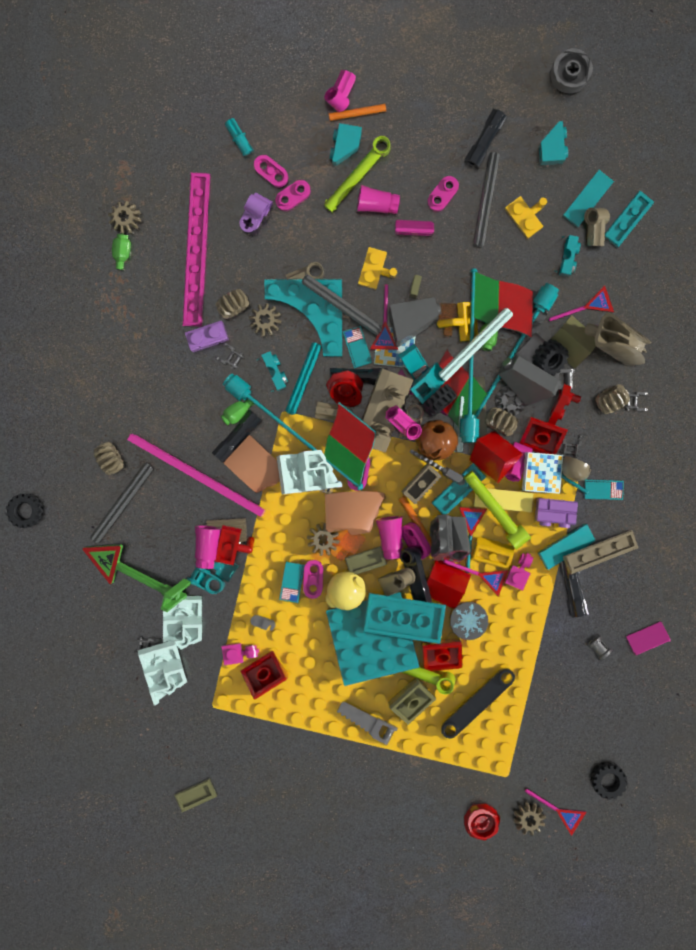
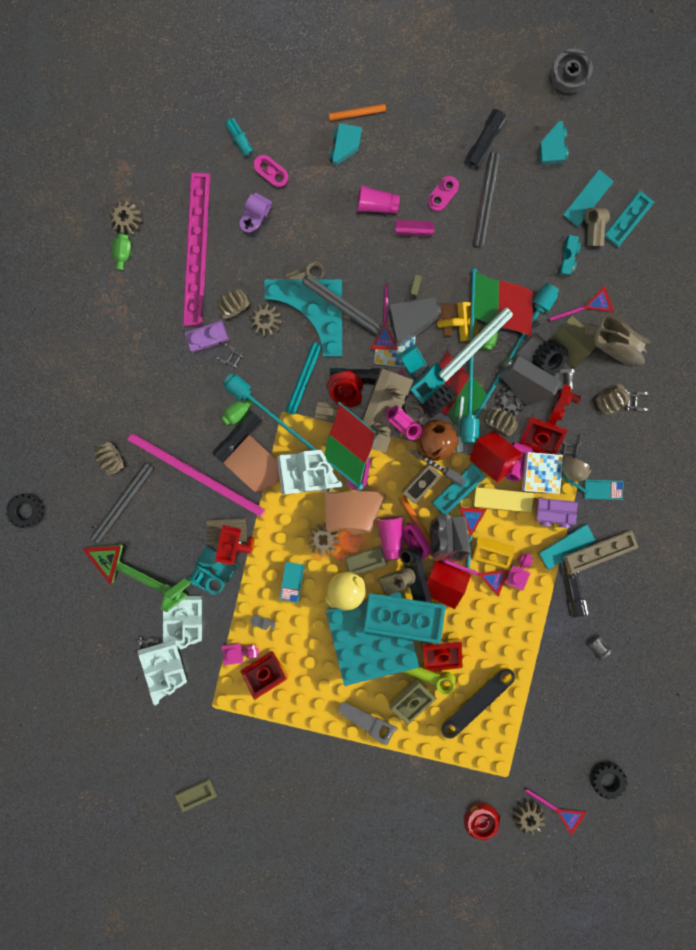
(206, 545): dark pink plant -> none
(271, 363): teal piece -> none
(293, 195): dark pink plate -> none
(313, 579): dark pink plate -> none
(337, 95): dark pink piece -> none
(357, 174): lime piece -> none
(357, 347): teal tile -> none
(374, 268): yellow plate -> none
(469, 620): dark grey tile -> none
(516, 535): lime piece -> none
(525, 217): yellow plate -> none
(648, 638): dark pink slope -> none

